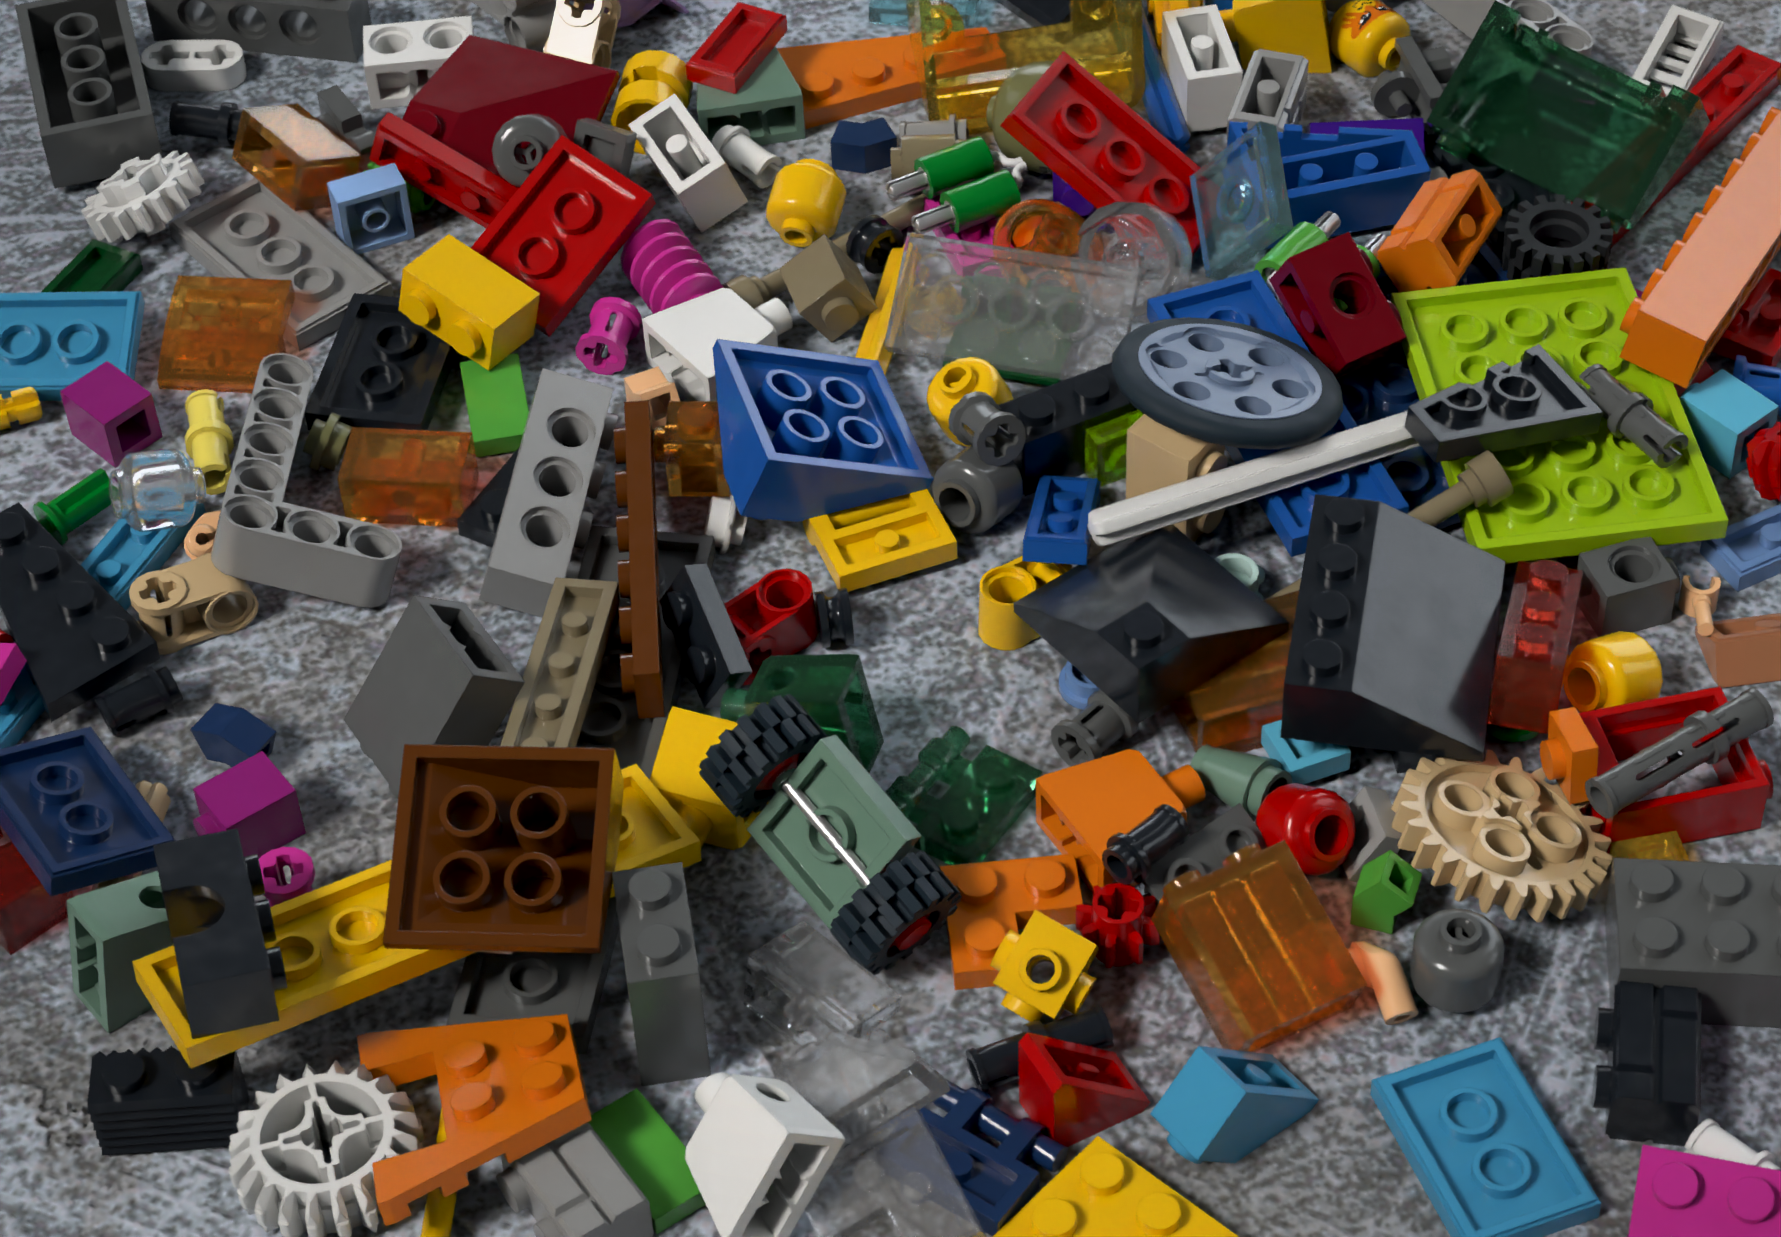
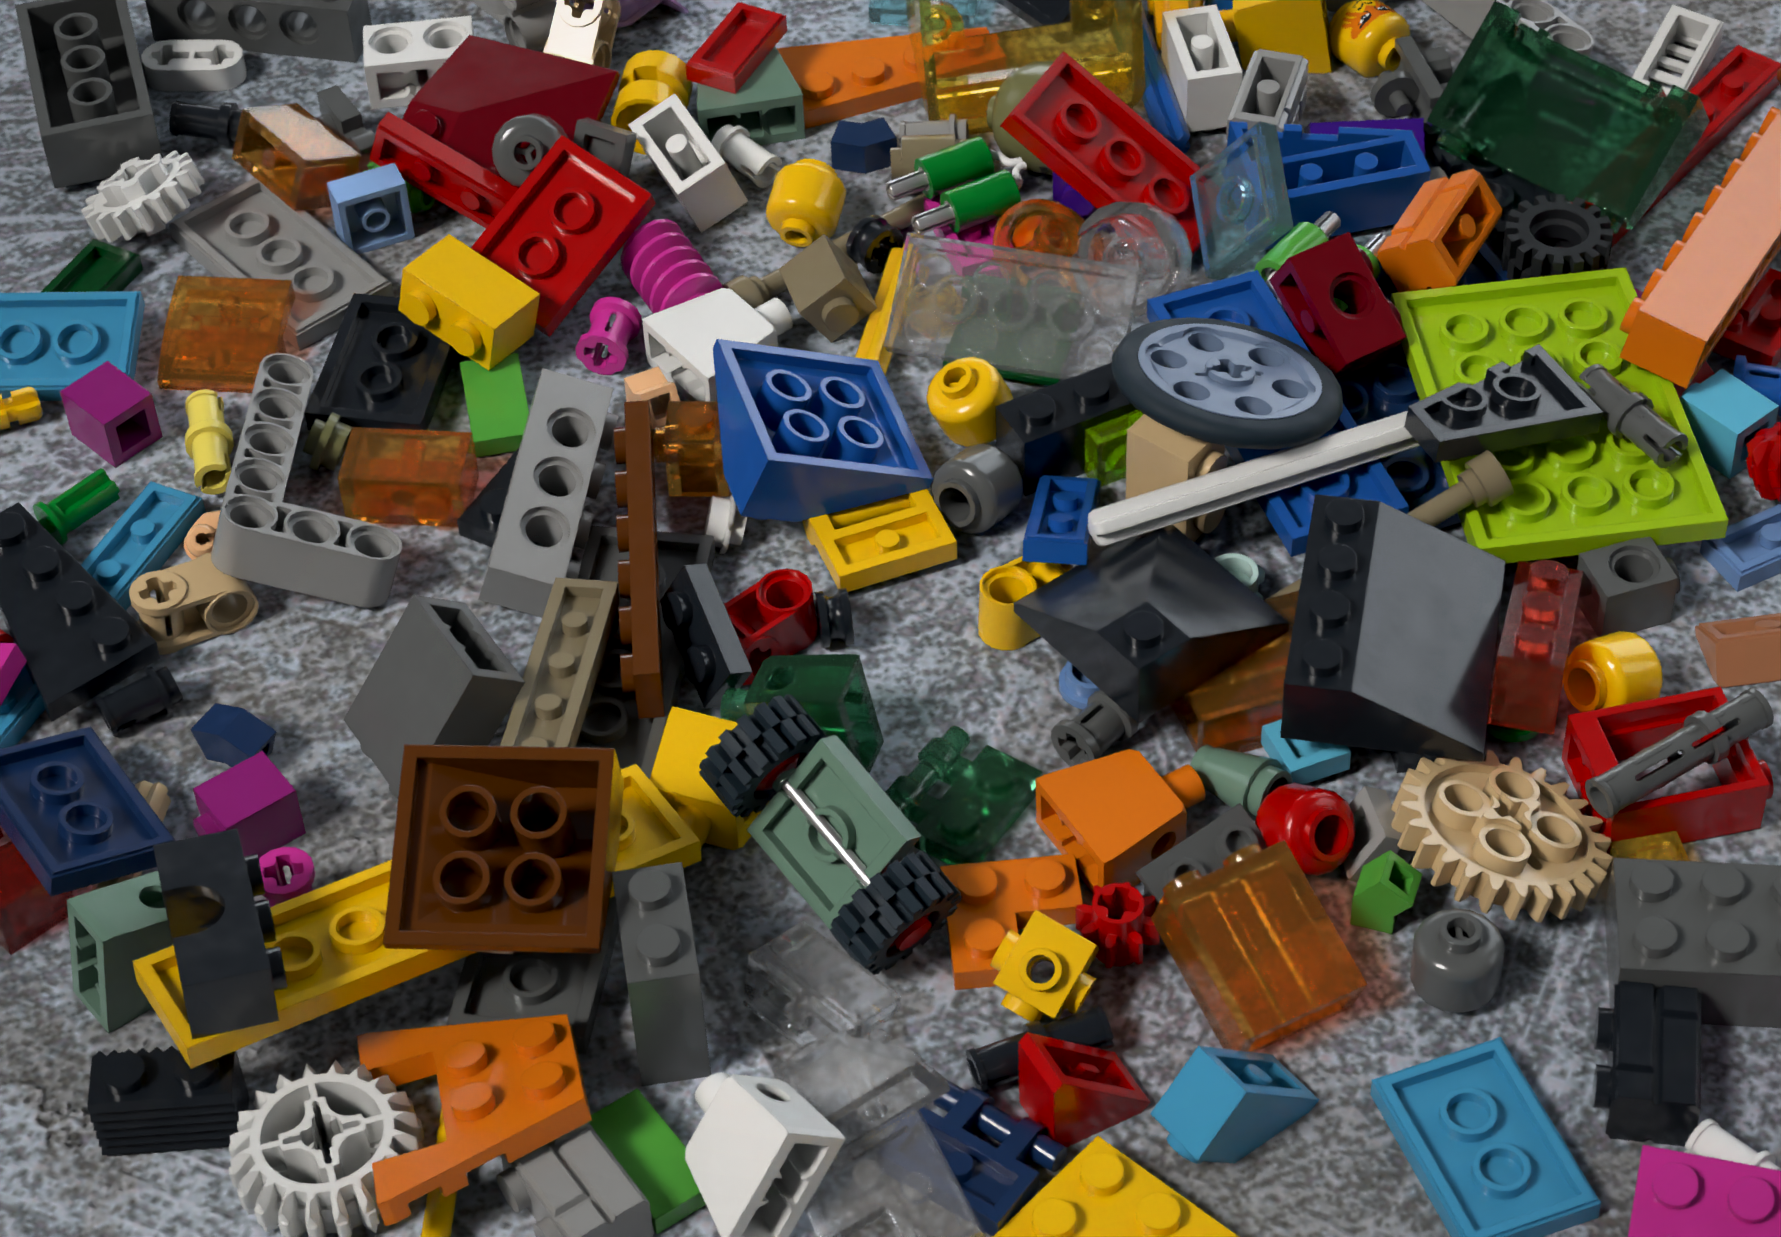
(156, 489): clear head -> none
(985, 418): dark grey bush -> none
(1134, 853): black pin -> none
(1387, 978): light nougat arm -> none
(1569, 753): orange plate -> none
(1700, 603): light nougat hand -> none

